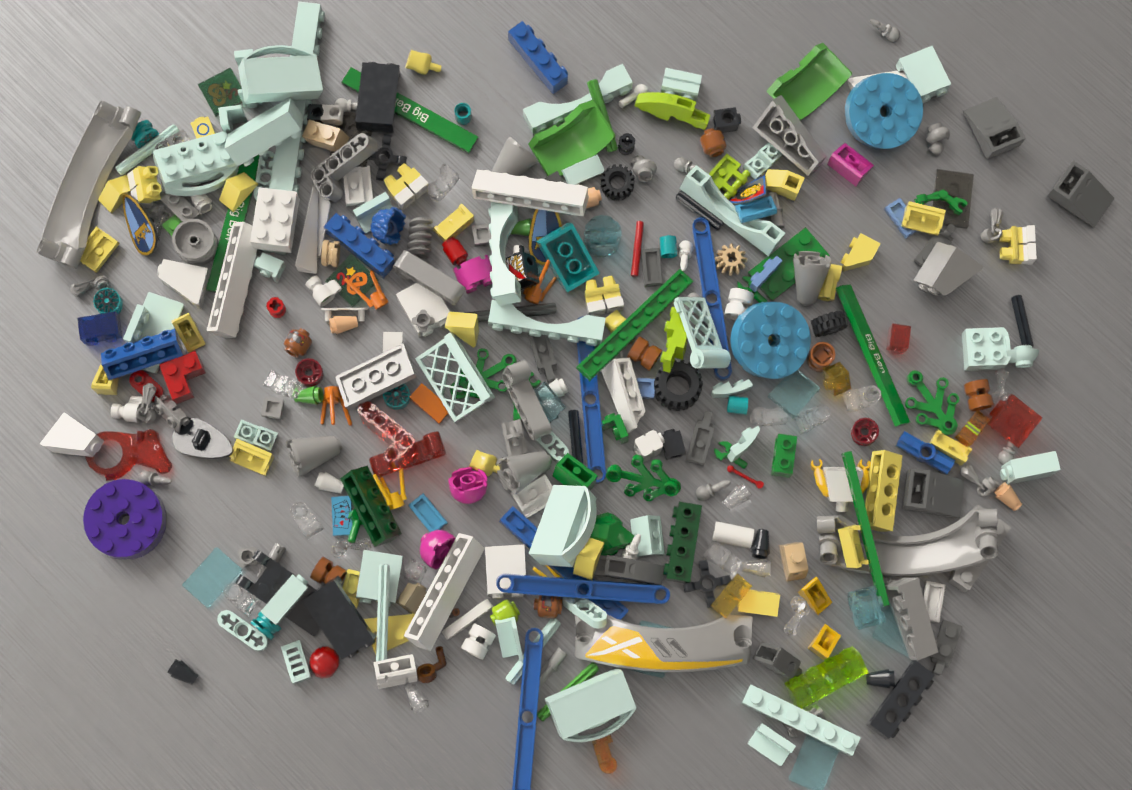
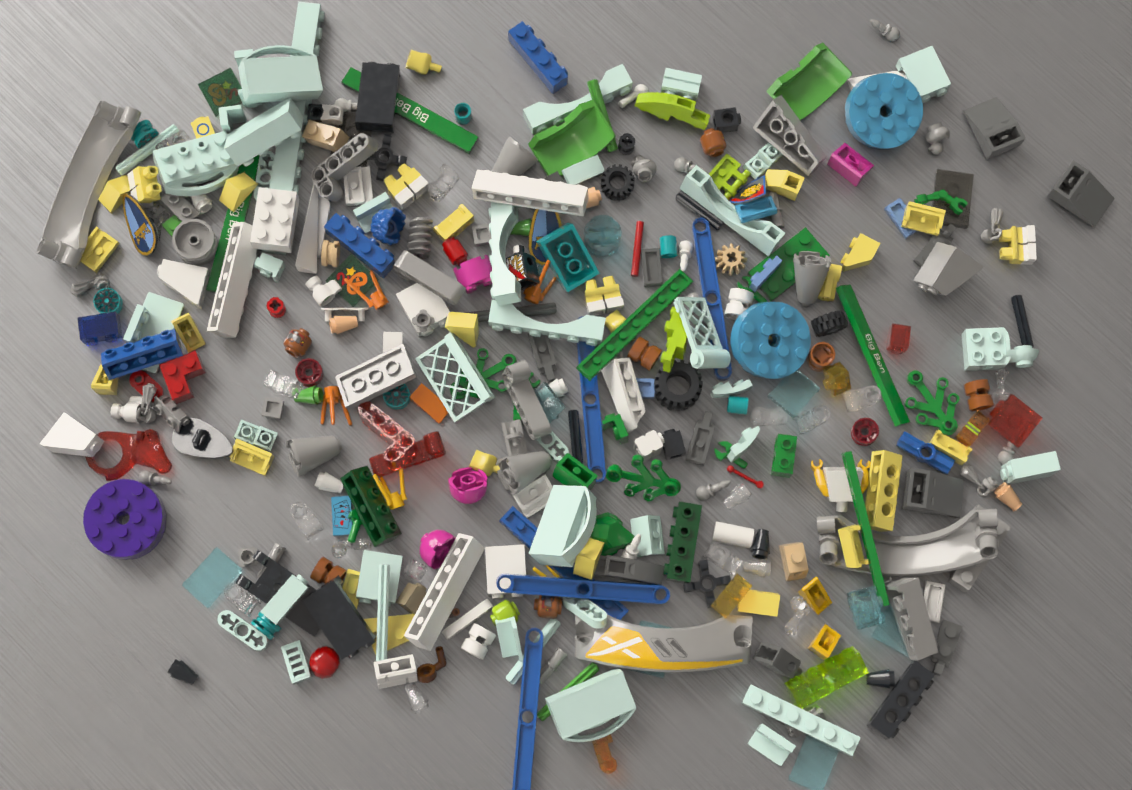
(427, 513): dark azure tile -> none

